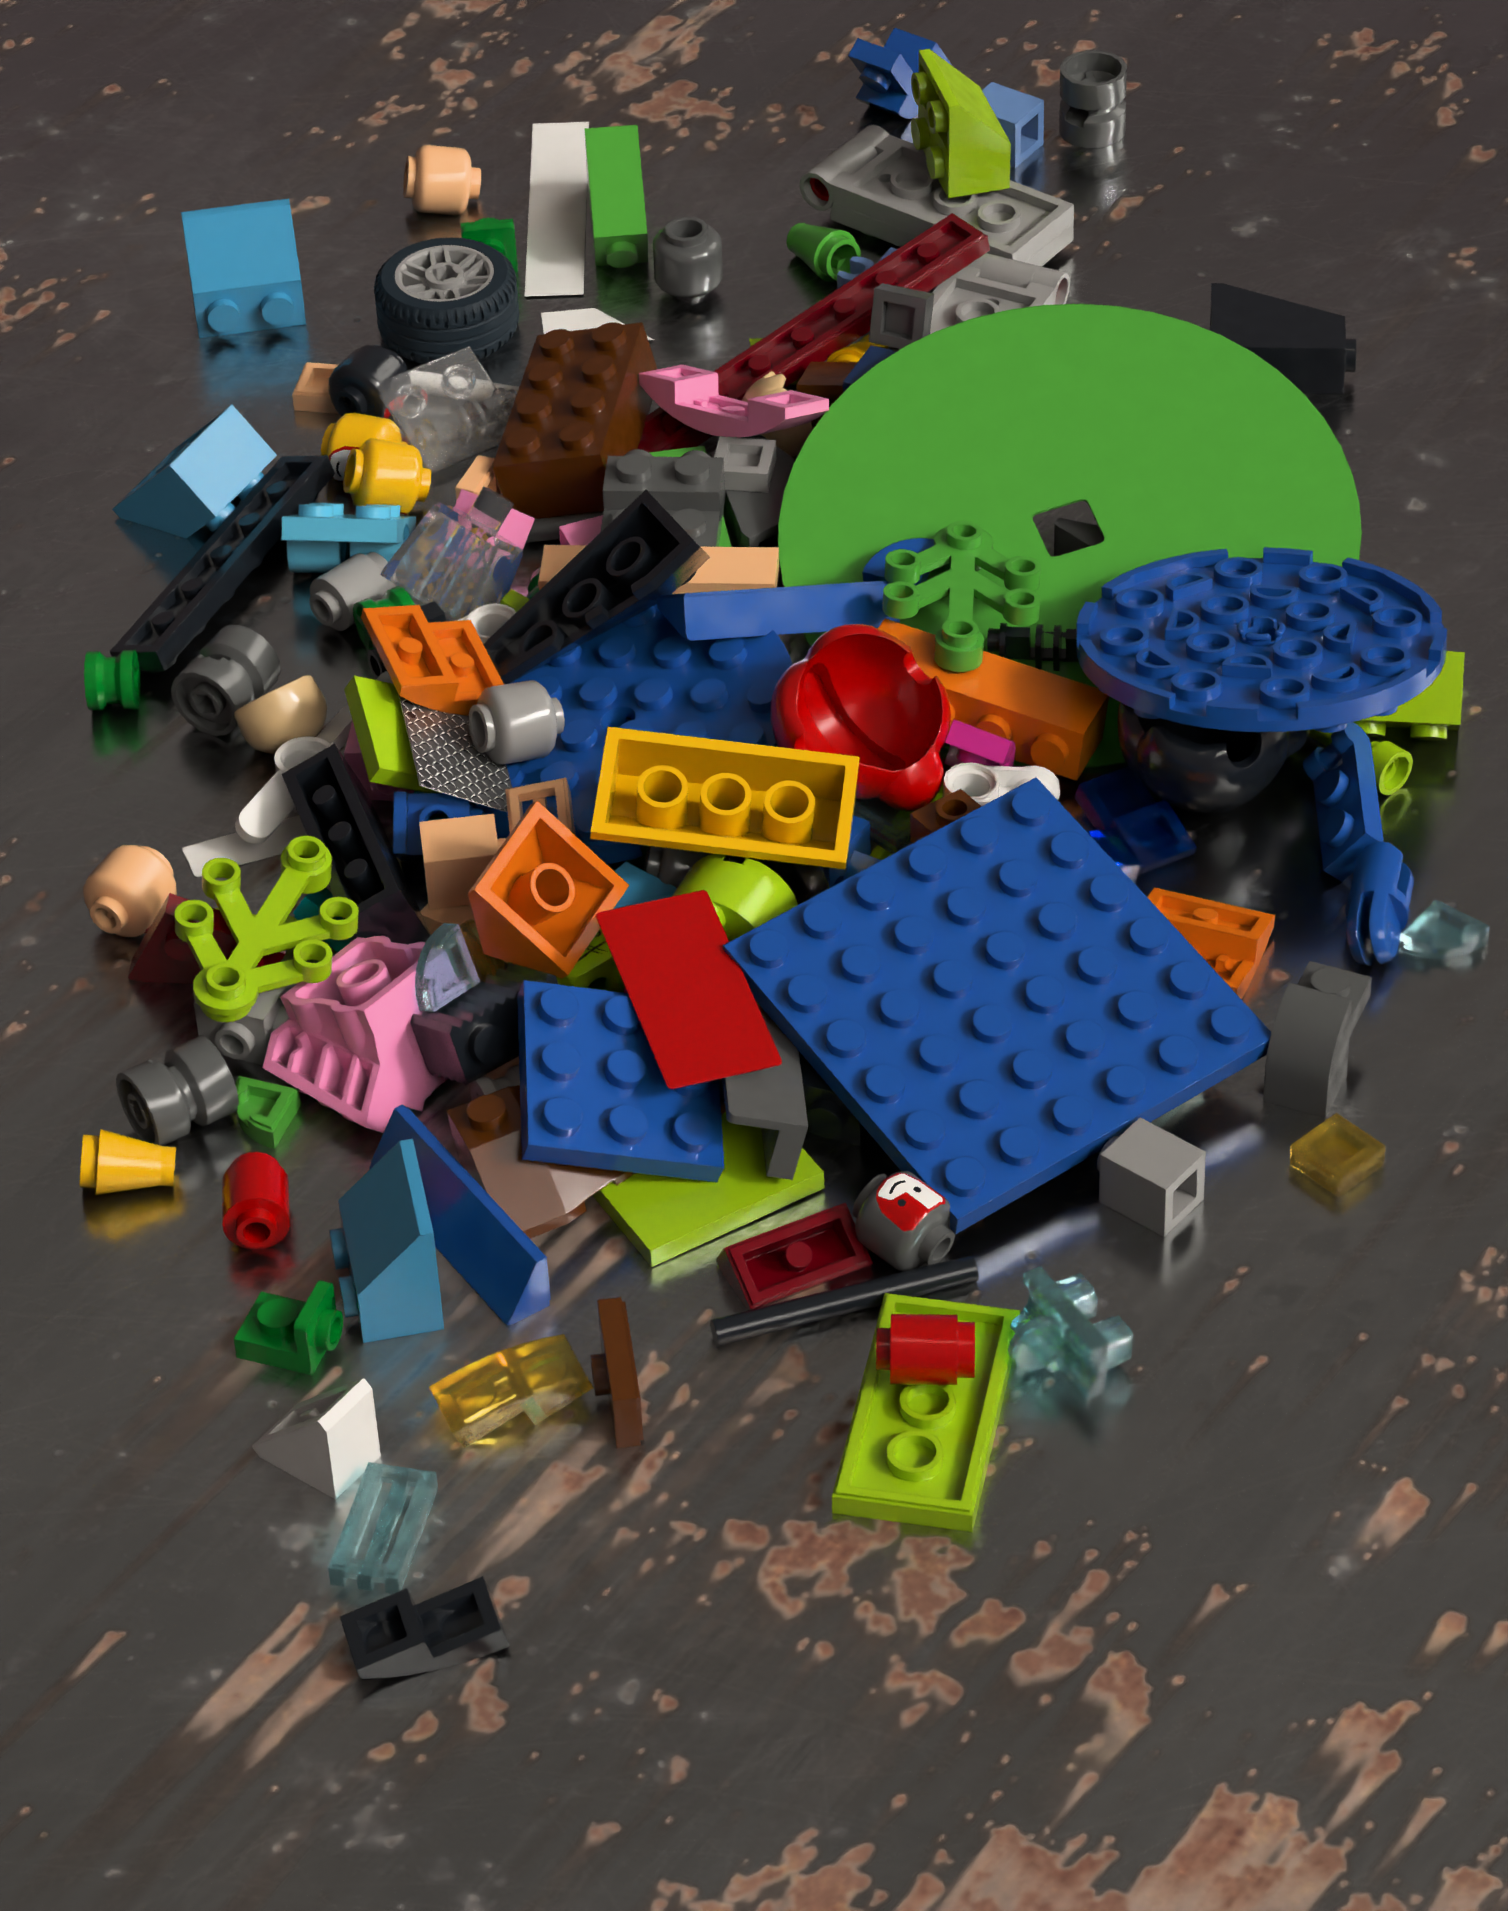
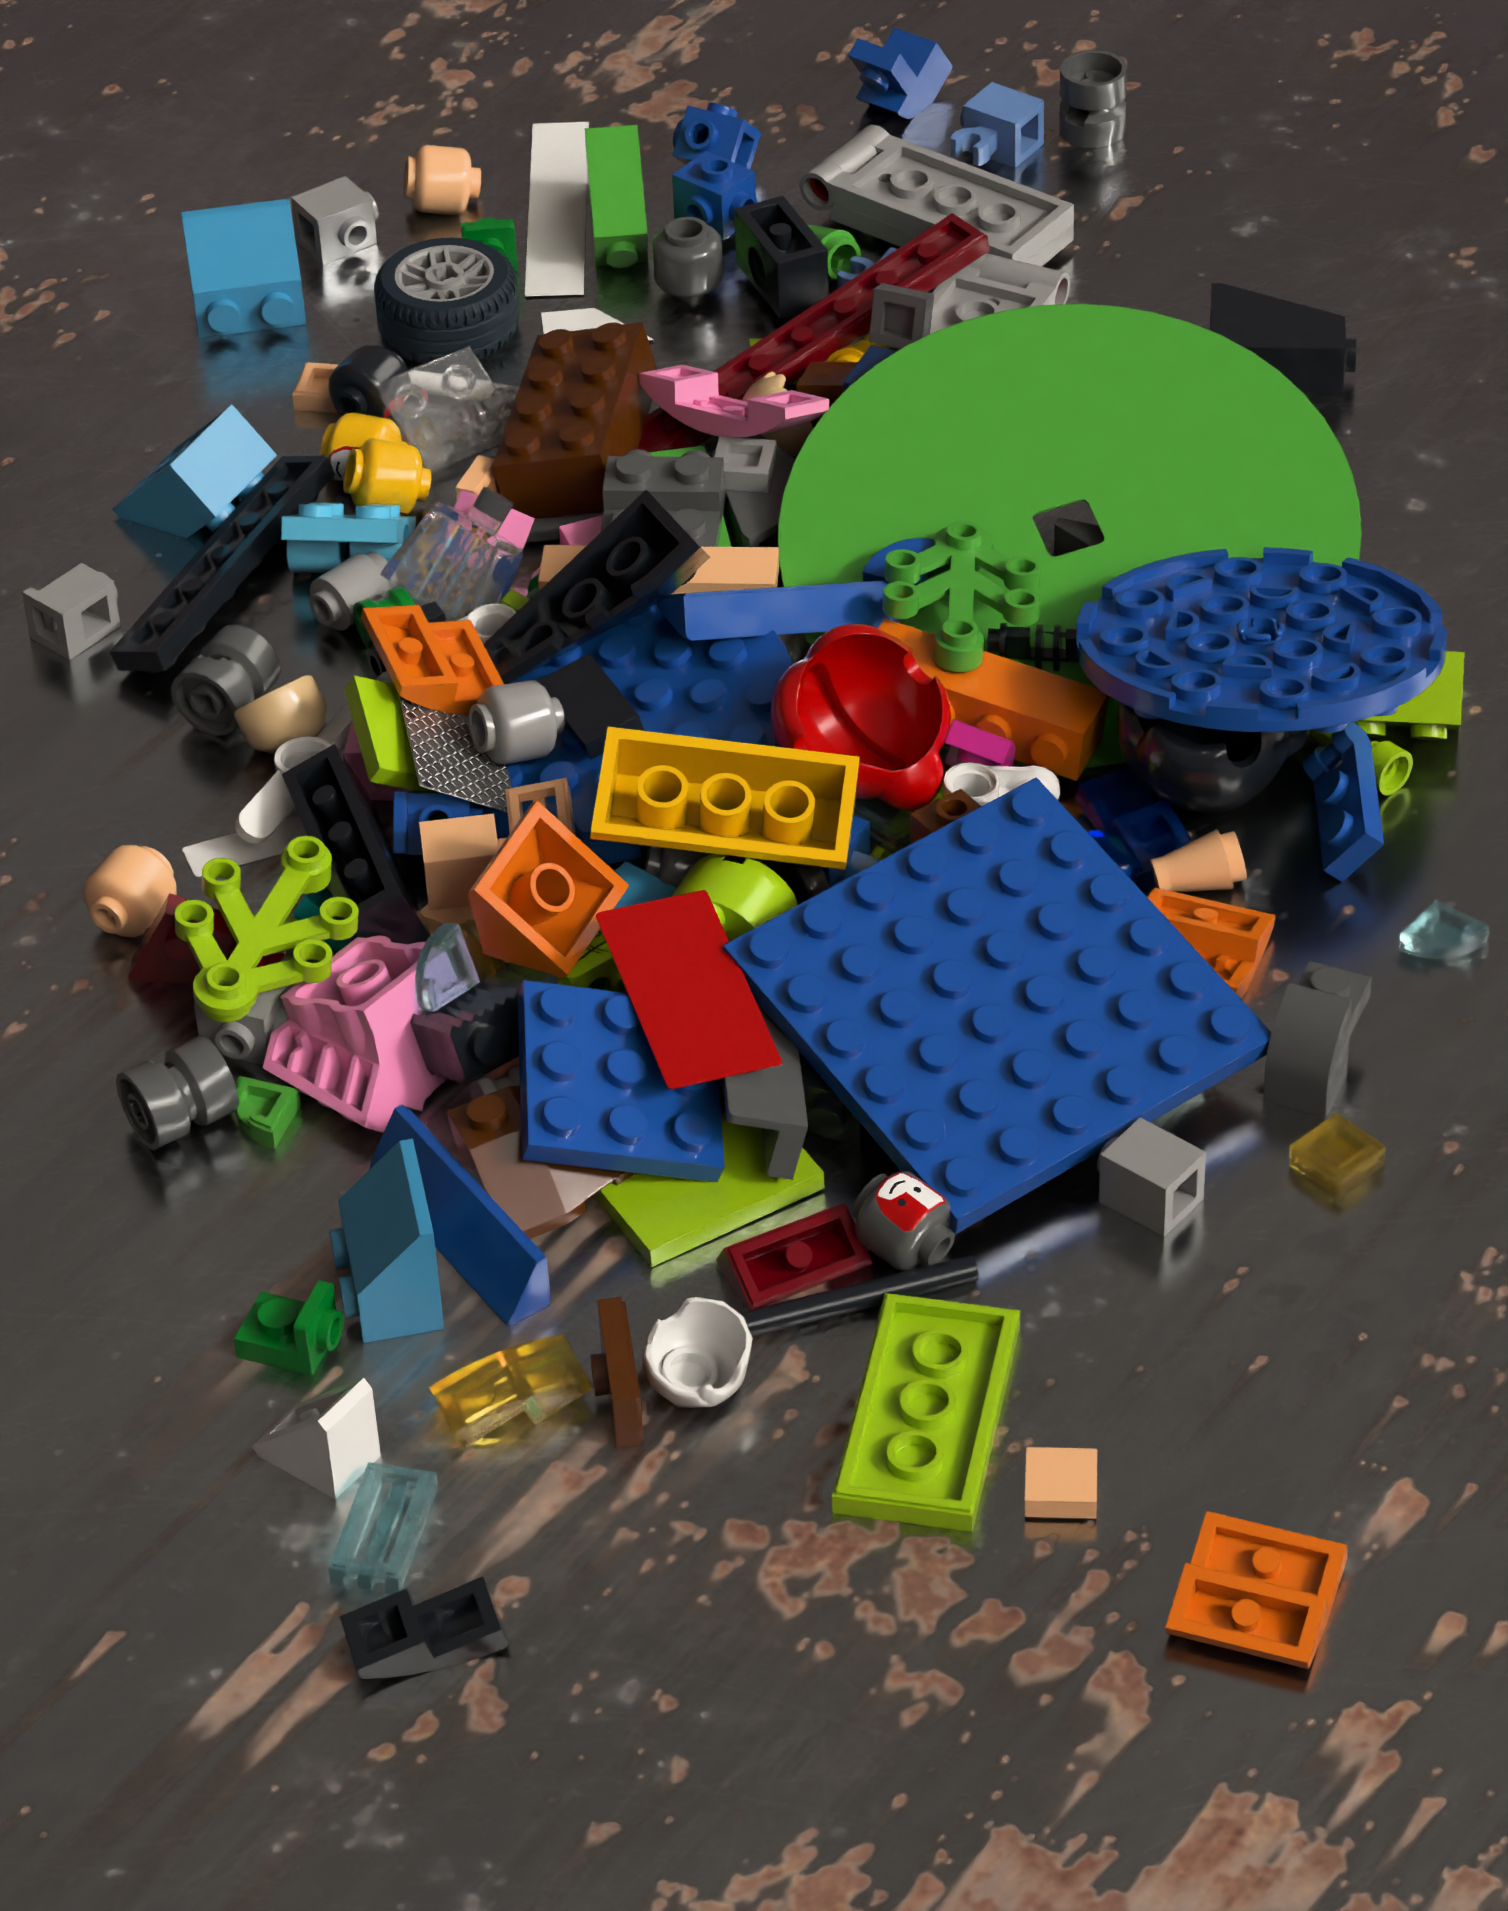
(72, 611): none -> light grey brick
(112, 680): green wheel -> none
(124, 1163): yellow cone -> none
(255, 1201): red brick -> none
(334, 220): none -> light grey brick
(590, 703): none -> black tile
(698, 1353): none -> white hair
(711, 191): none -> blue brick
(716, 132): none -> blue brick
(781, 256): none -> black brick
(926, 1349): red brick -> none
(958, 130): lime slope -> none
(1057, 1333): clear light blue hips -> none
(1061, 1482): none -> light nougat tile
(1201, 865): none -> light nougat cone
(1257, 1590): none -> orange slope
(1378, 903): blue arm -> none

